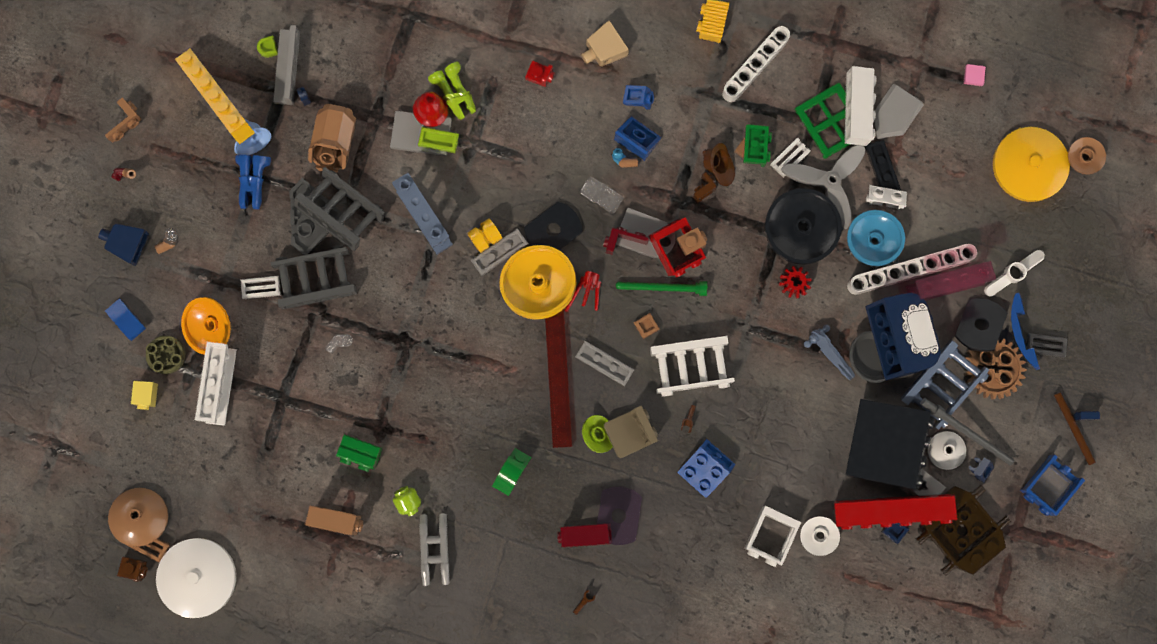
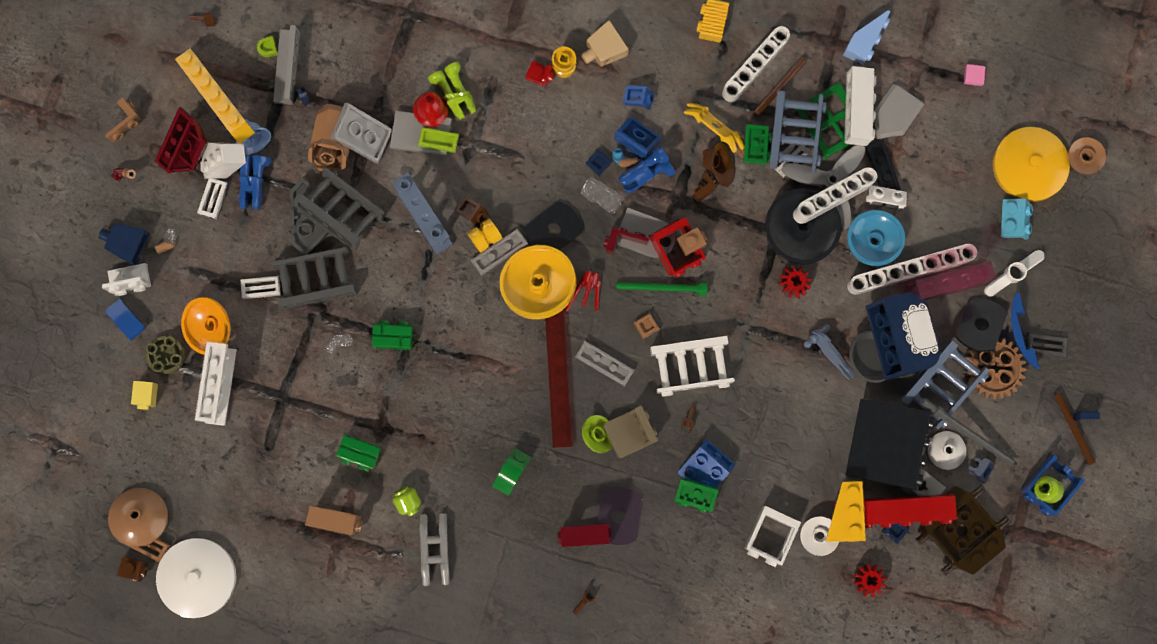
(128, 279): none -> white bracket
(182, 144): none -> dark red wedge
(208, 18): none -> reddish brown hand
(219, 201): none -> white tile
(222, 159): none -> white wedge
(361, 133): none -> light grey tile
(392, 336): none -> green brick
(472, 211): none -> reddish brown bracket
(564, 62): none -> yellow wheel
(598, 162): none -> dark blue tile
(641, 173): none -> blue piece
(696, 495): none -> green bracket
(703, 115): none -> yellow piece
(781, 121): none -> sand blue fence
(783, 82): none -> reddish brown bar
(840, 189): none -> white beam
(848, 516): none -> yellow wing
(863, 40): none -> light blue slope
(877, 582): none -> red gear
(1016, 218): none -> medium azure bracket
(1048, 489): none -> lime head

